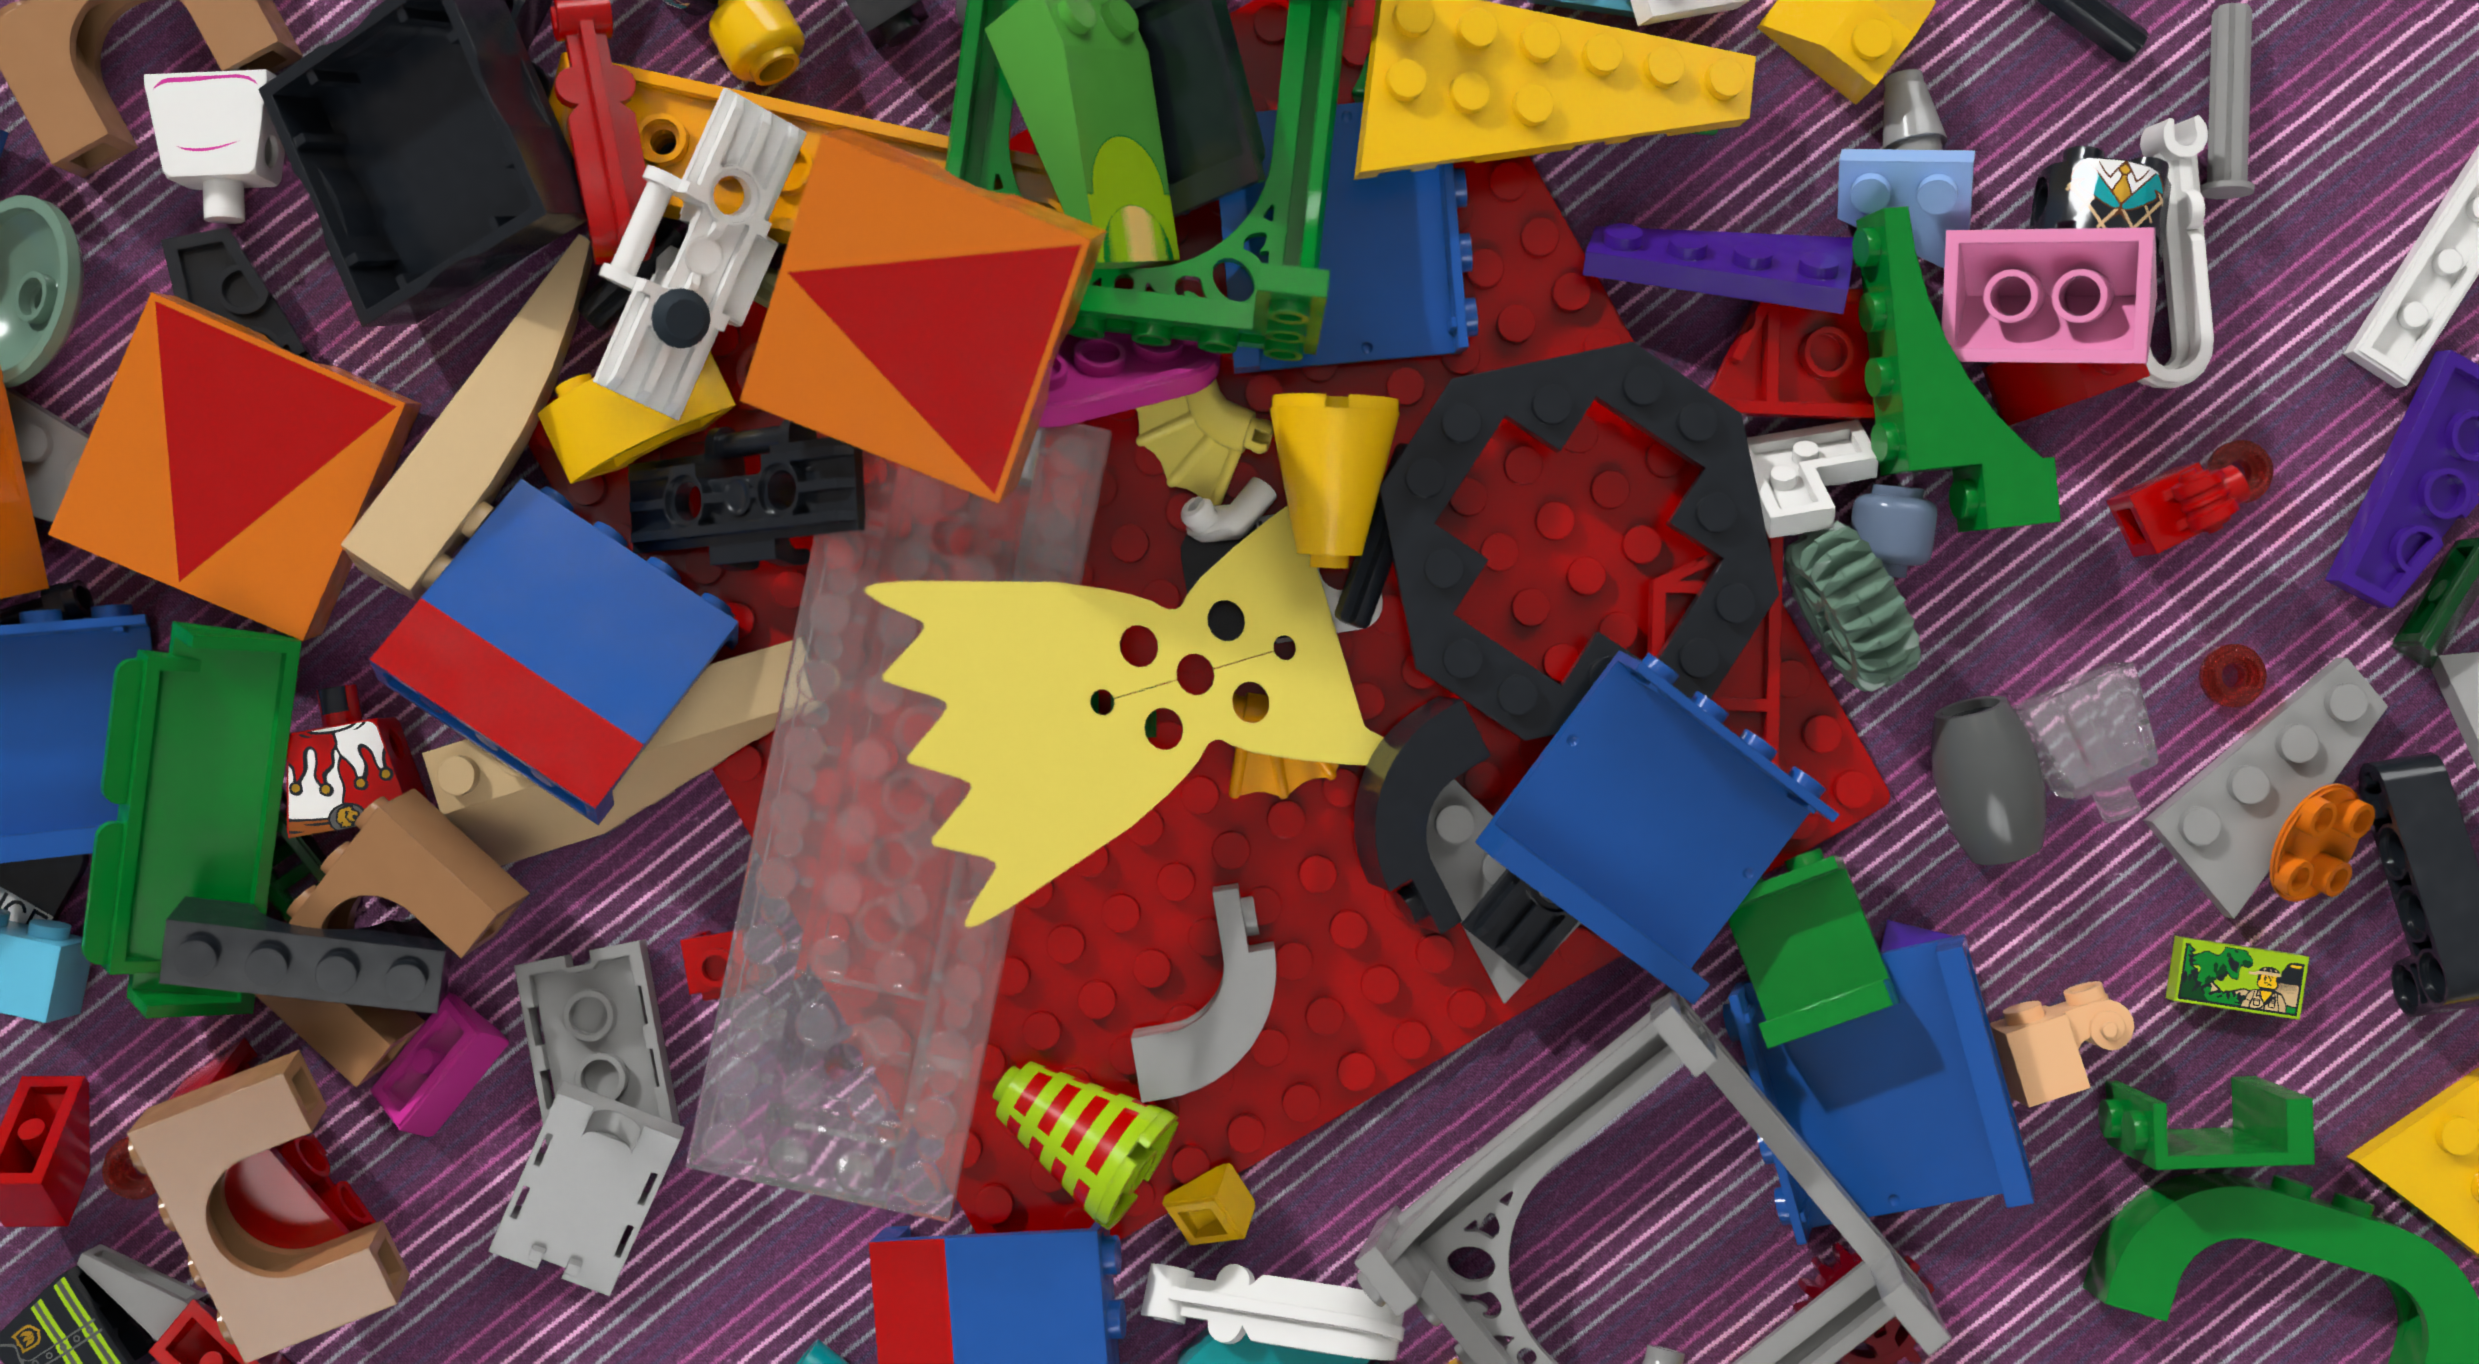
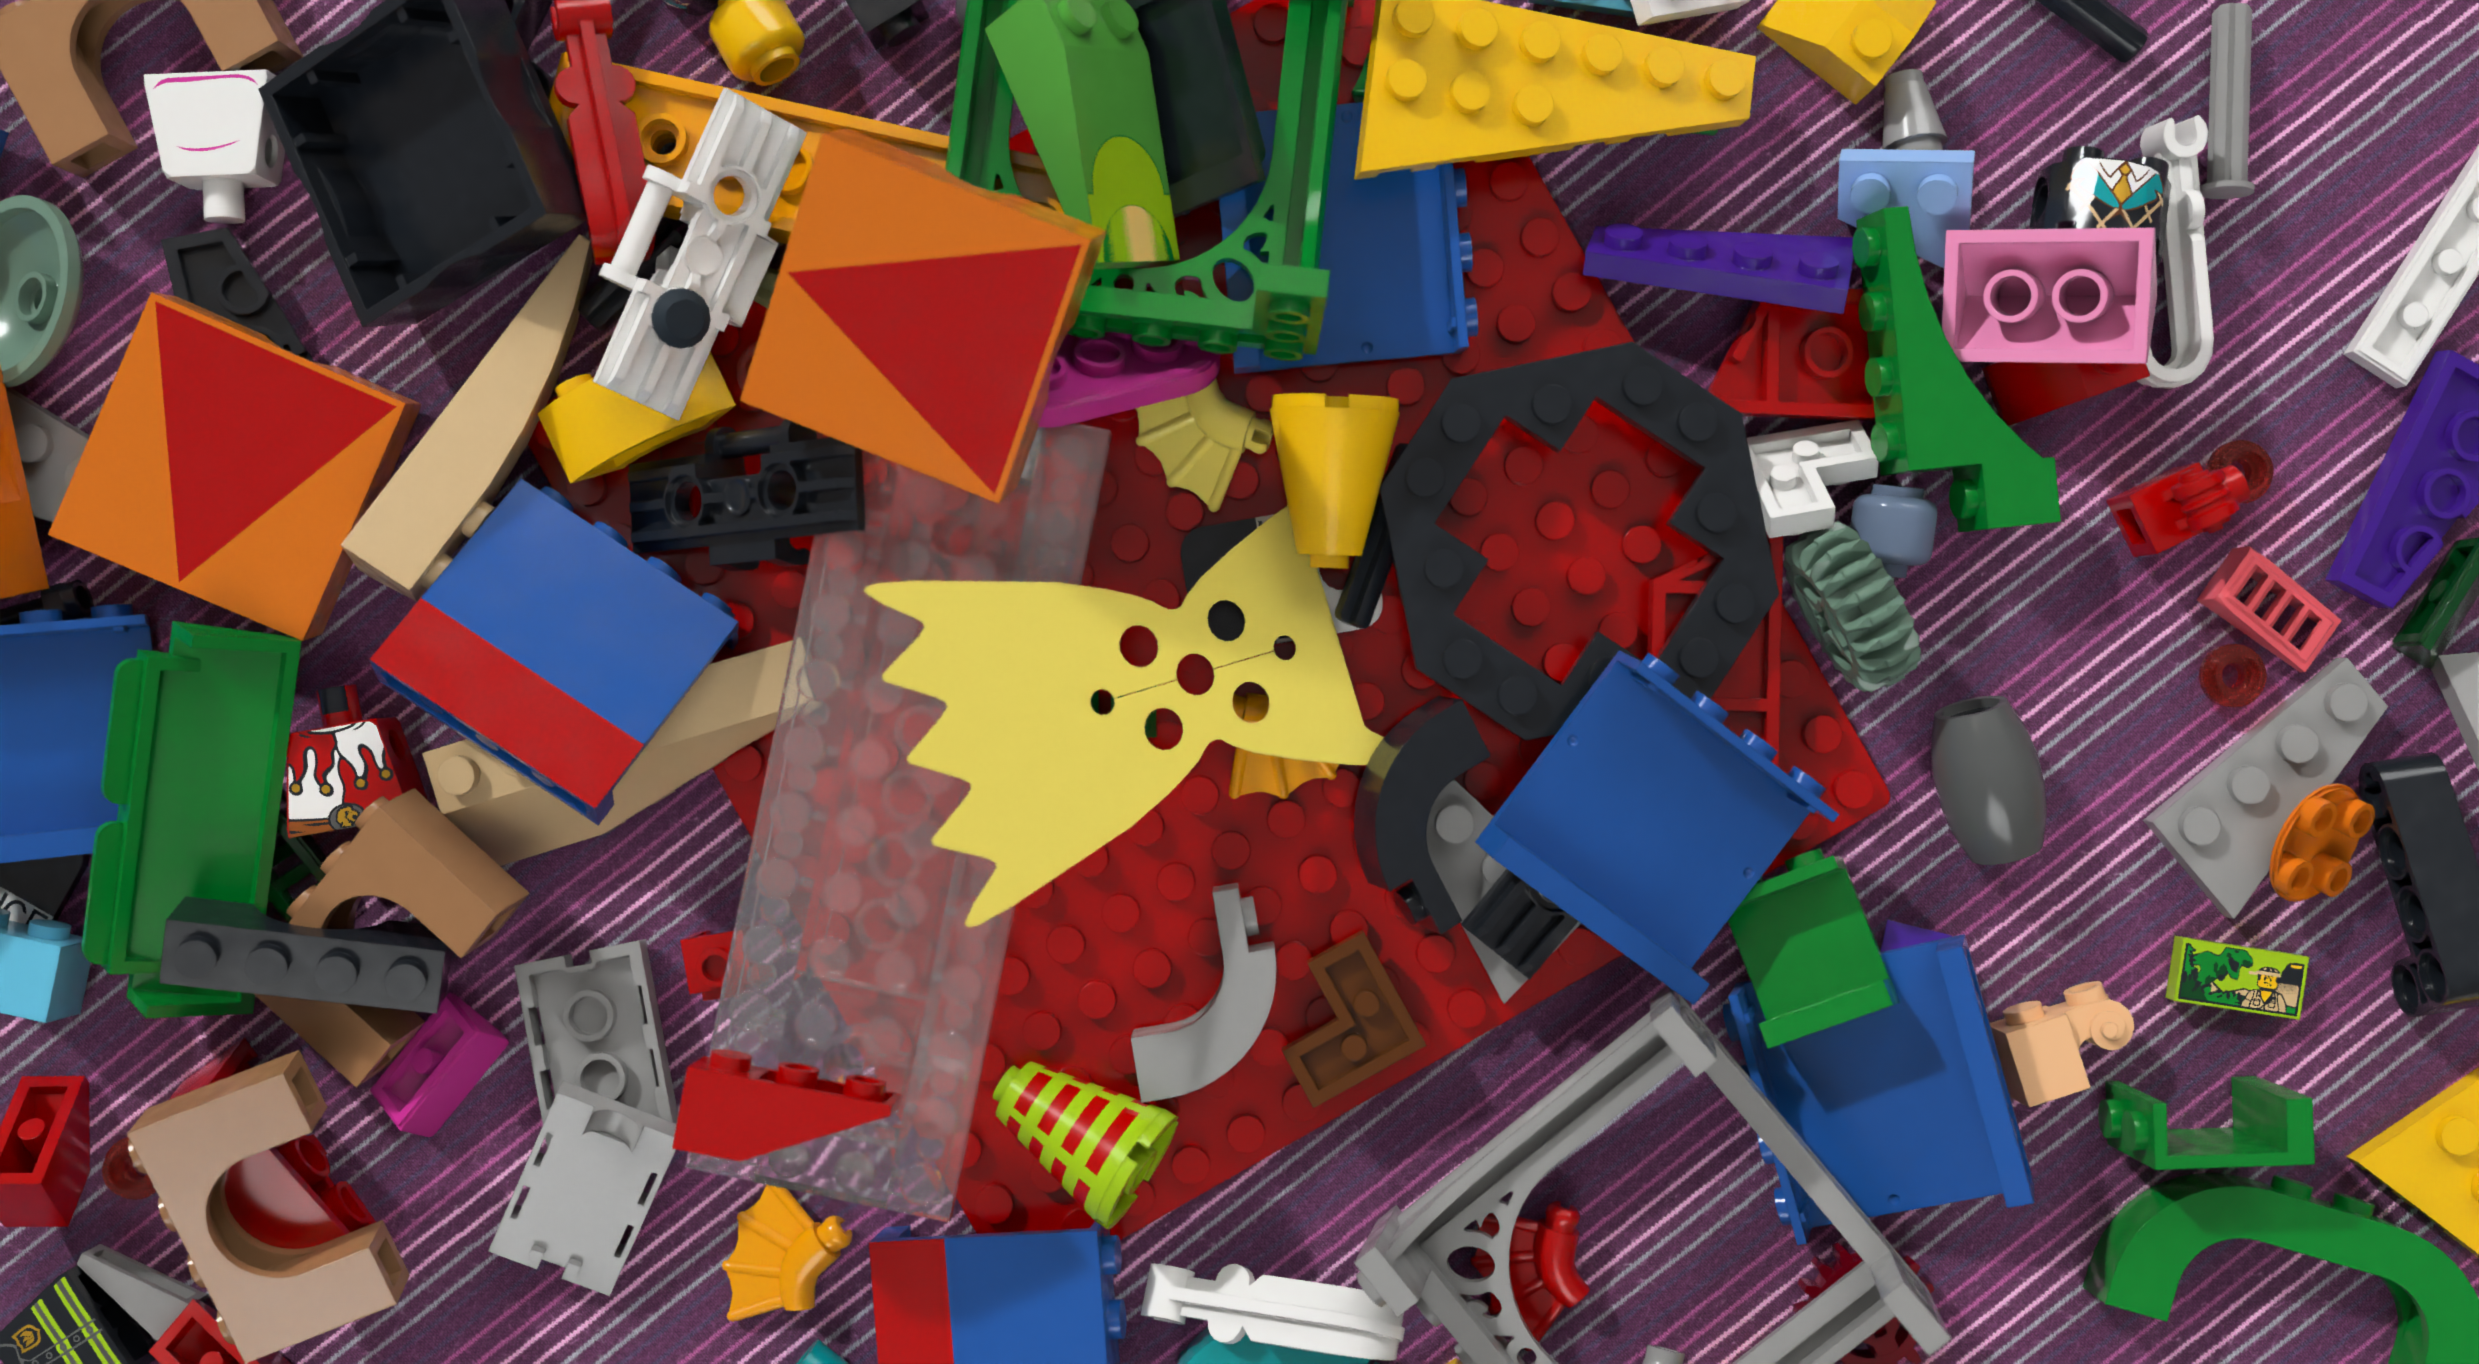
(754, 1110): none -> red slope
(780, 1255): none -> light orange arm
(1212, 1207): yellow slope -> none
(1230, 521): white arm -> none
(1369, 1026): none -> reddish brown plate
(1539, 1265): none -> red arm
(2093, 737): clear torso -> none
(2229, 581): none -> coral slope

